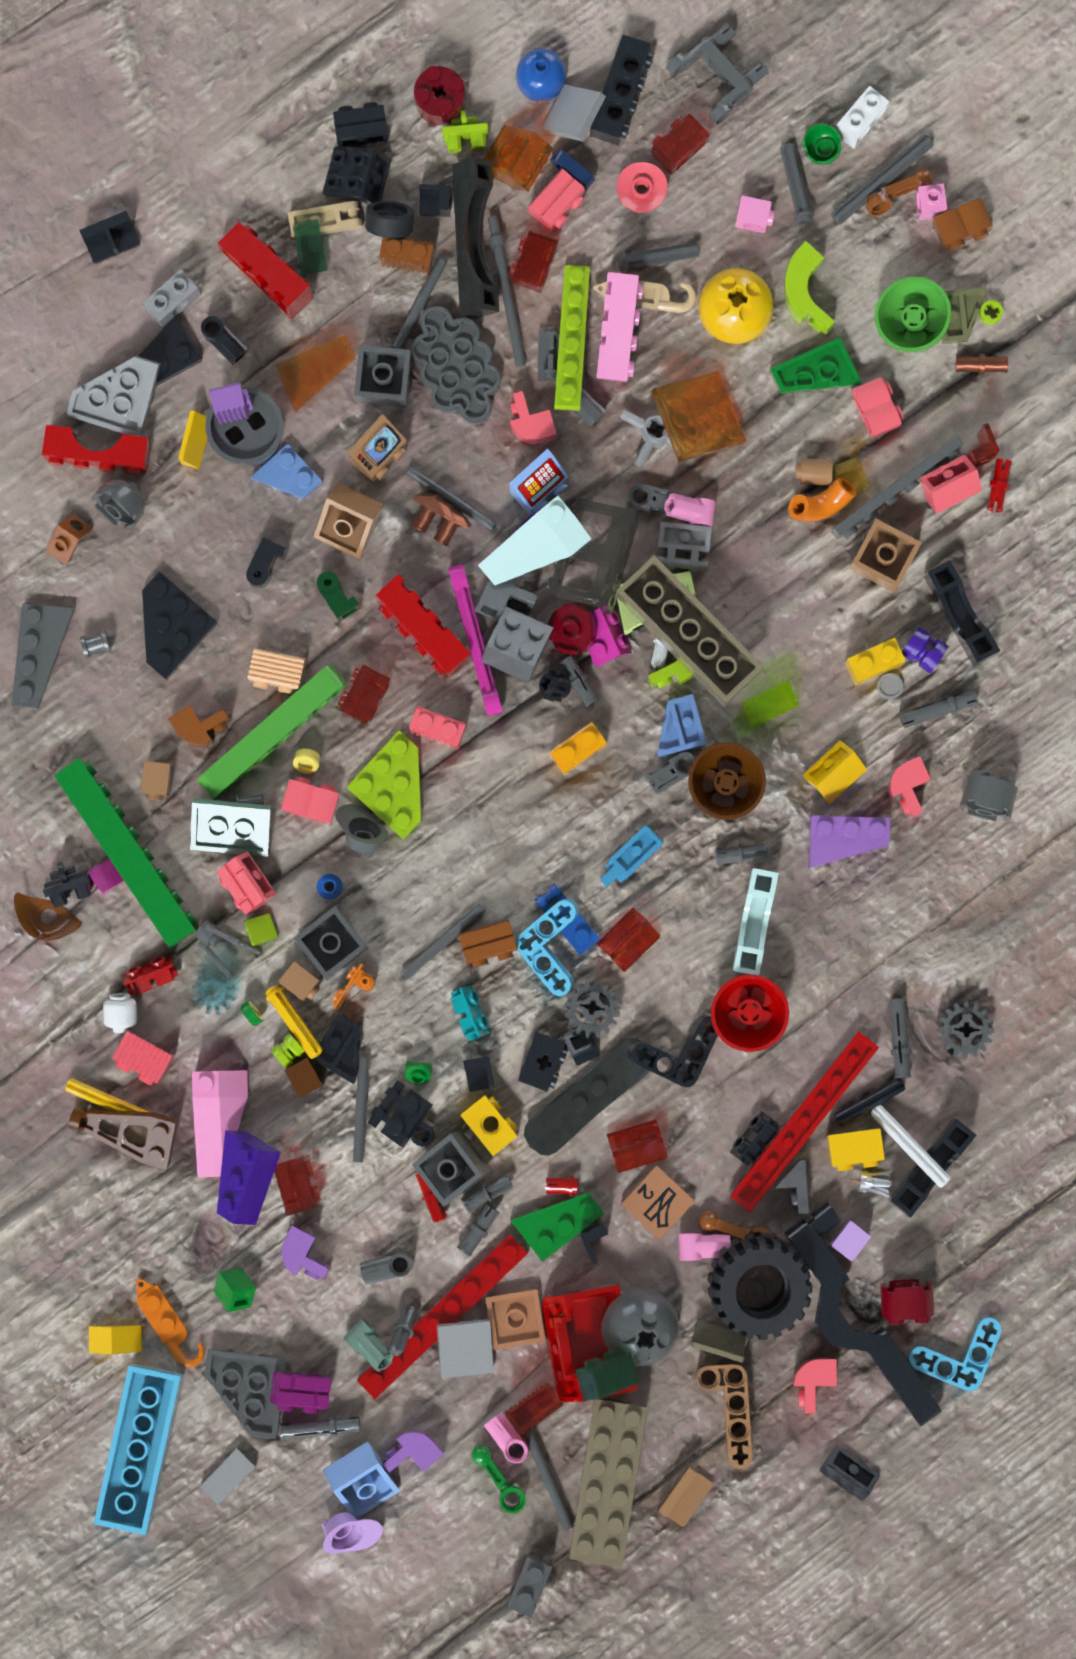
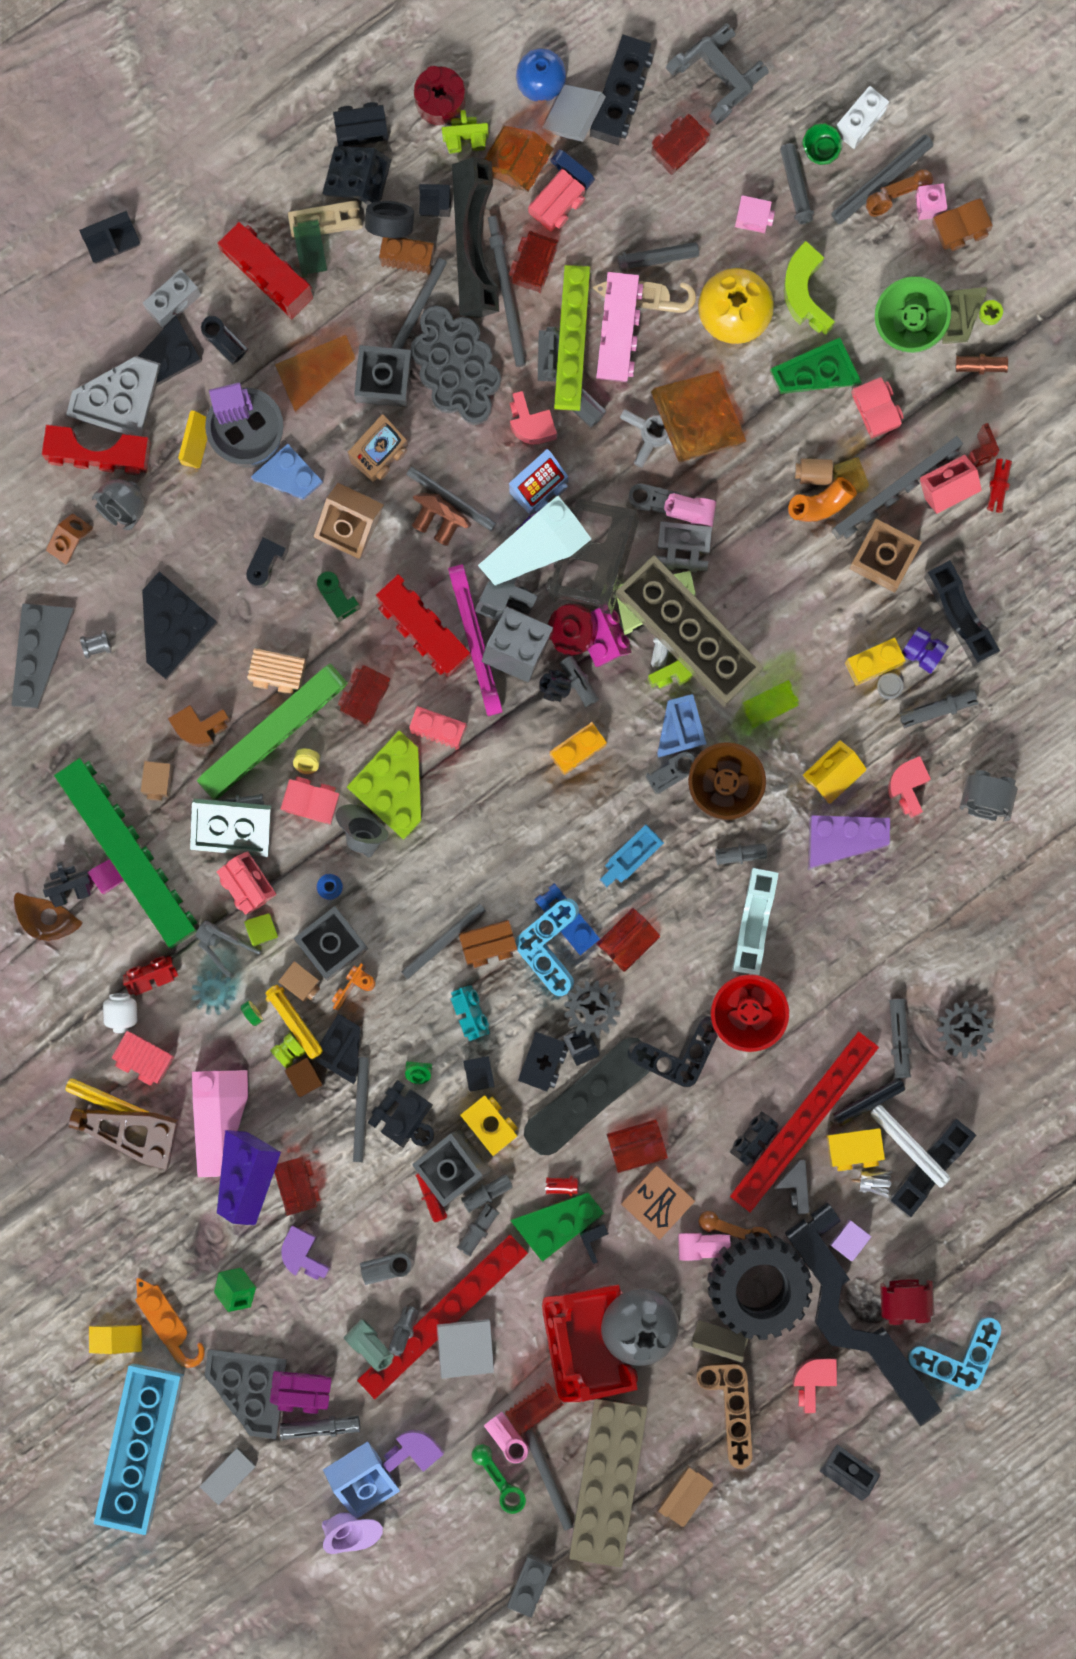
(515, 1319): nougat tile -> none
(606, 1375): clear green brick -> none
(643, 175): coral dish -> none

